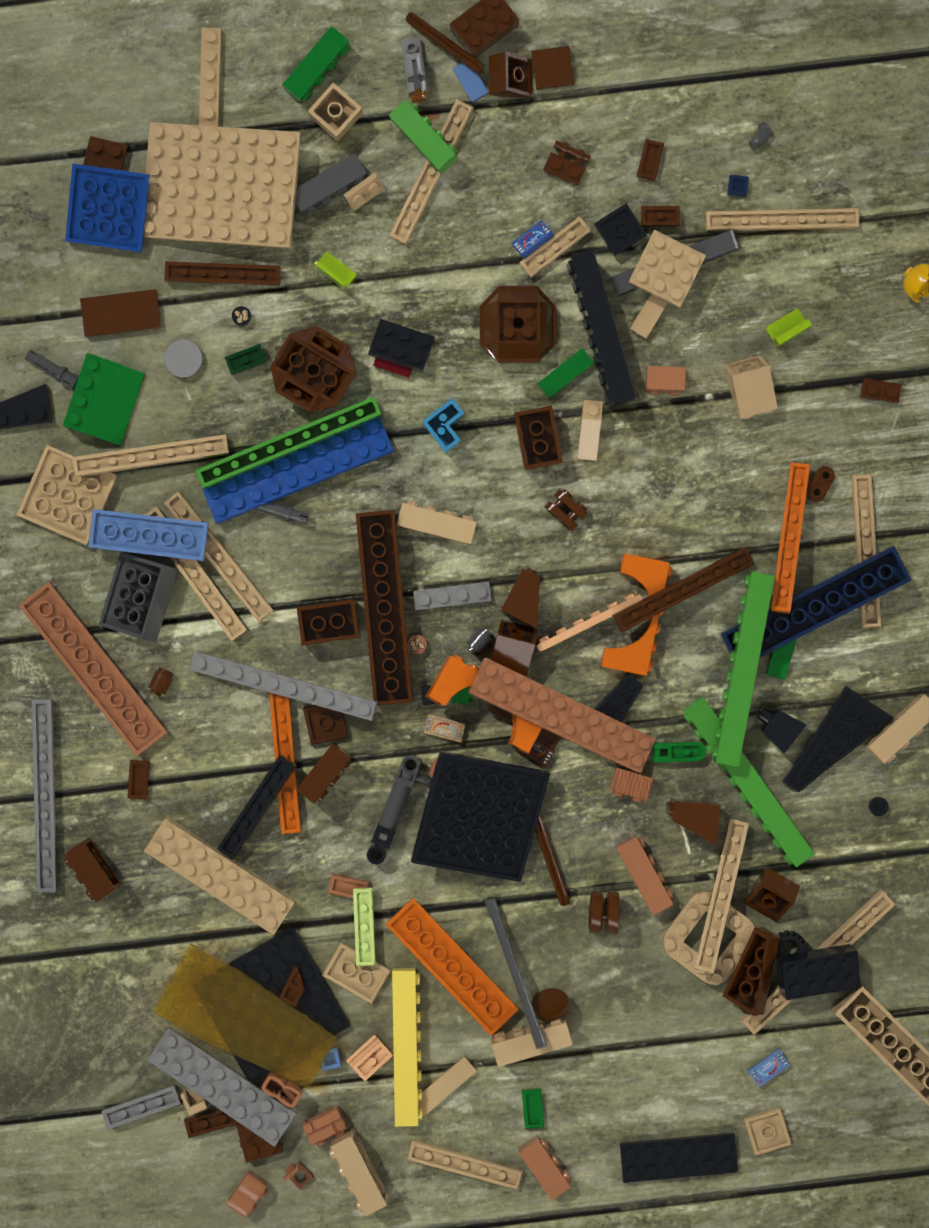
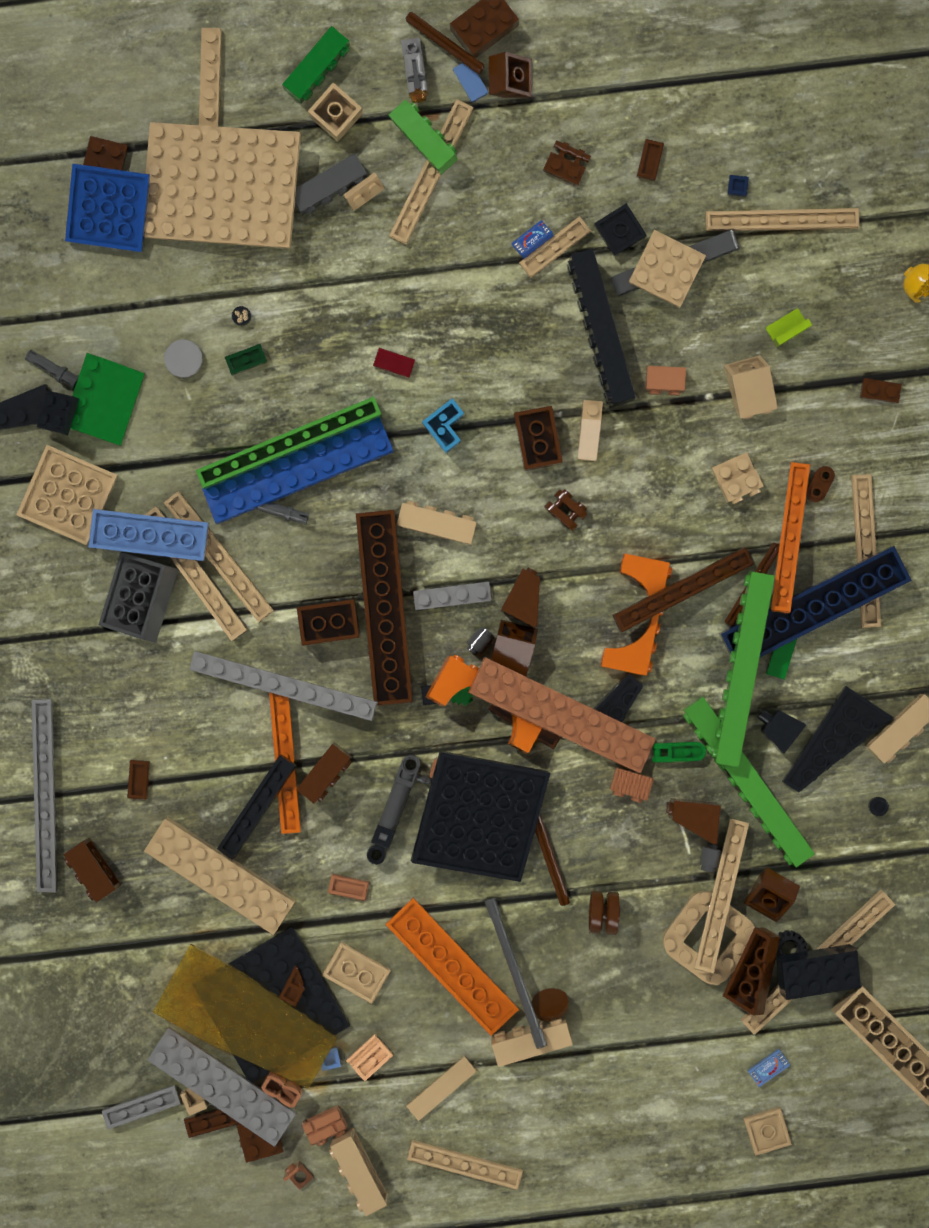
(57, 412): none -> black plate
(93, 668): nougat plate -> none
(120, 313): reddish brown tile -> none
(150, 456): tan plate -> none
(160, 682): reddish brown brick -> none
(222, 273): reddish brown plate -> none
(247, 1193): nougat brick -> none
(309, 349): reddish brown piece -> none
(324, 724): reddish brown tile -> none
(335, 270): lime panel -> none
(364, 926): yellowish green tile -> none
(401, 345): black plate -> none
(405, 1046): light yellow brick -> none
(417, 644): tile -> none
(444, 728): tan tile -> none
(511, 344): reddish brown piece -> none
(532, 1108): green tile -> none
(540, 753): reddish brown tile -> none
(545, 1167): nougat brick -> none
(552, 68): reddish brown tile -> none
(565, 373): green tile -> none
(581, 625): light nougat plate -> none
(642, 871): nougat brick -> none
(648, 316): tan tile -> none
(660, 216): reddish brown plate -> none
(678, 1157): black plate -> none
(710, 858): none -> dark grey brick
(737, 478): none -> tan plate
(763, 136): dark grey arm -> none
(763, 567): none -> reddish brown axle

